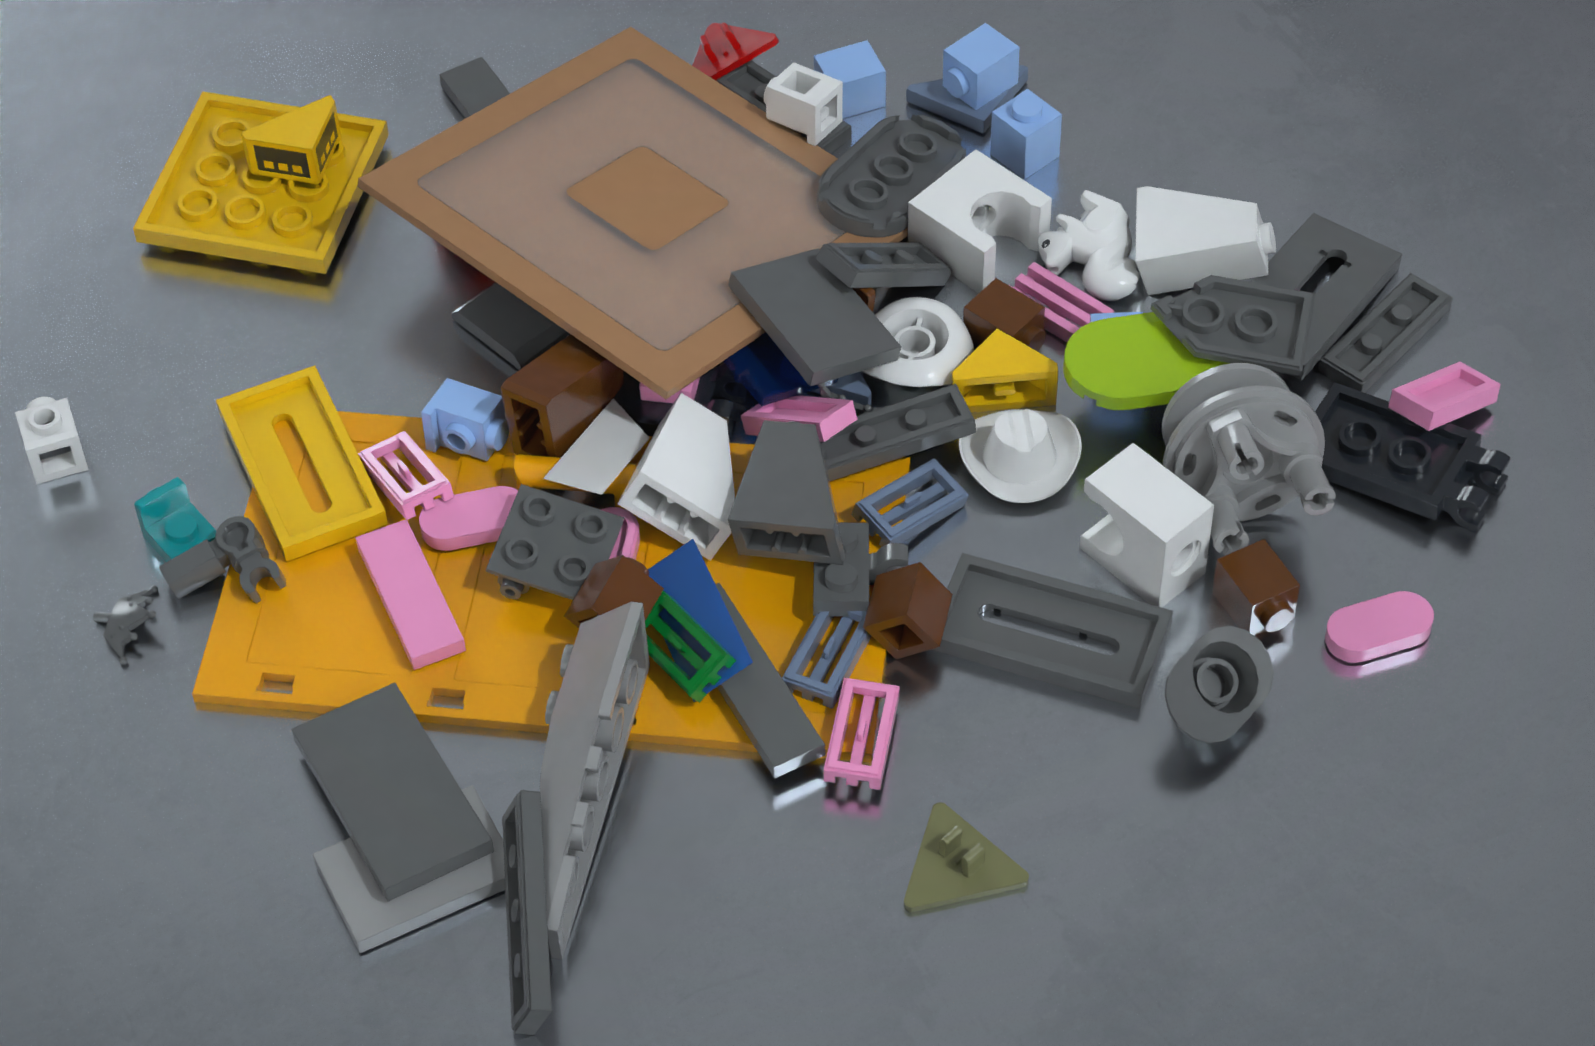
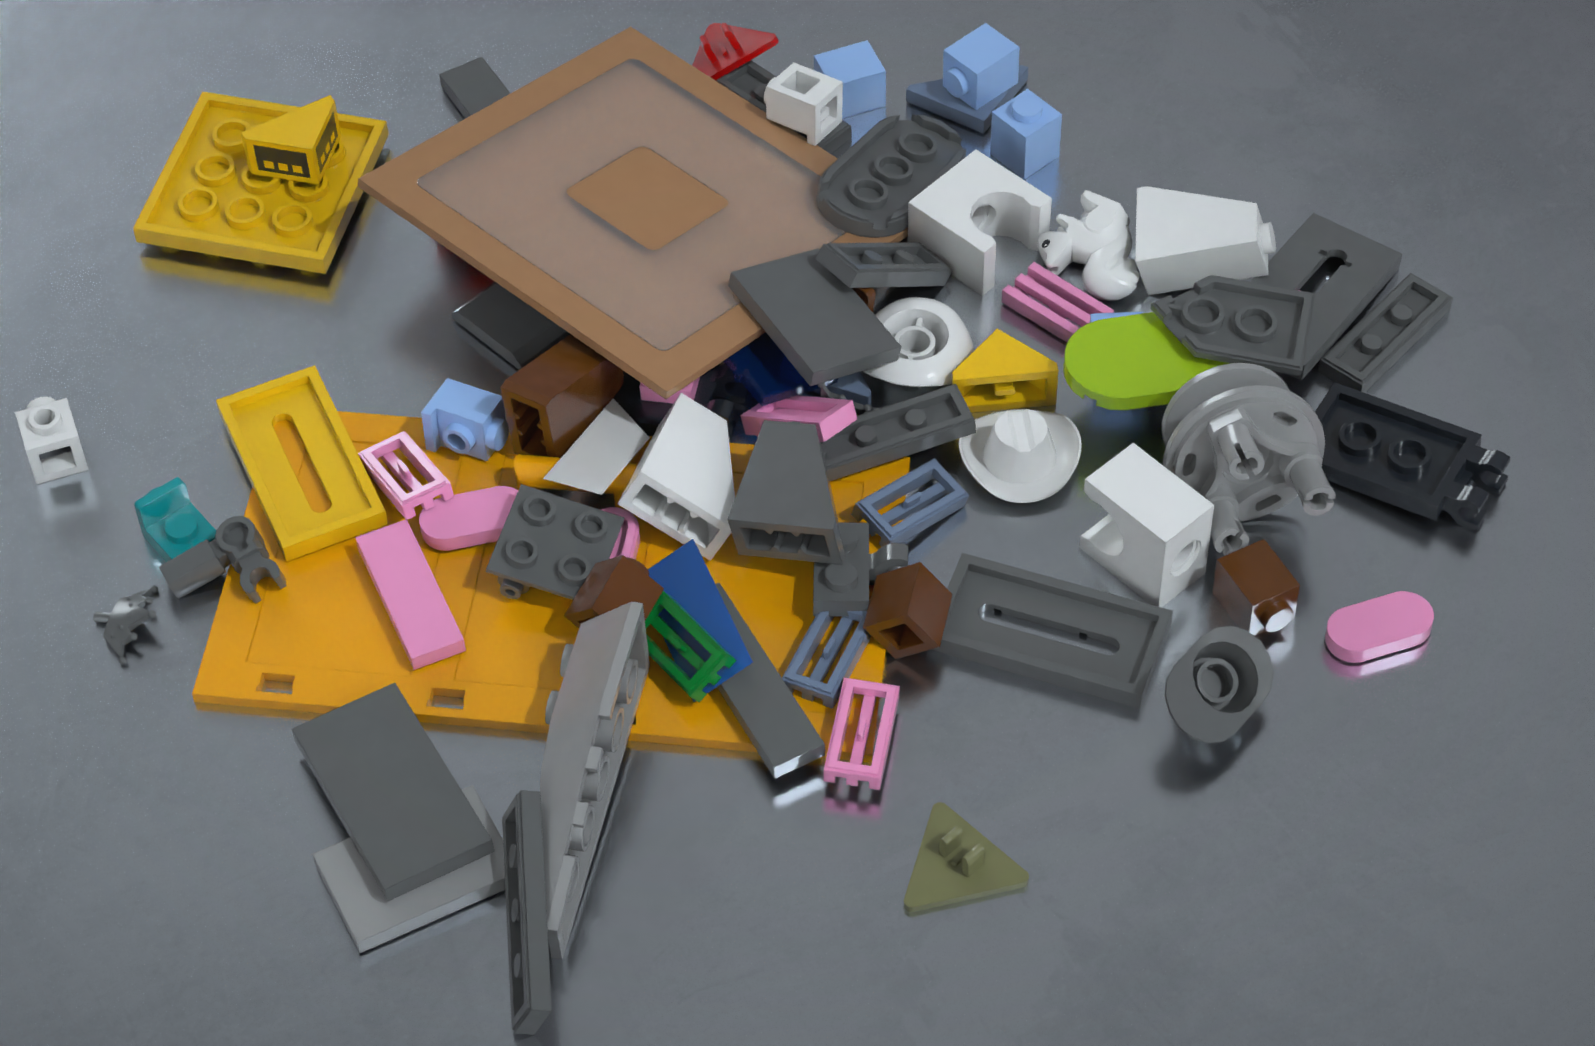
(1007, 310): reddish brown brick -> none
(1444, 396): bright pink tile -> none

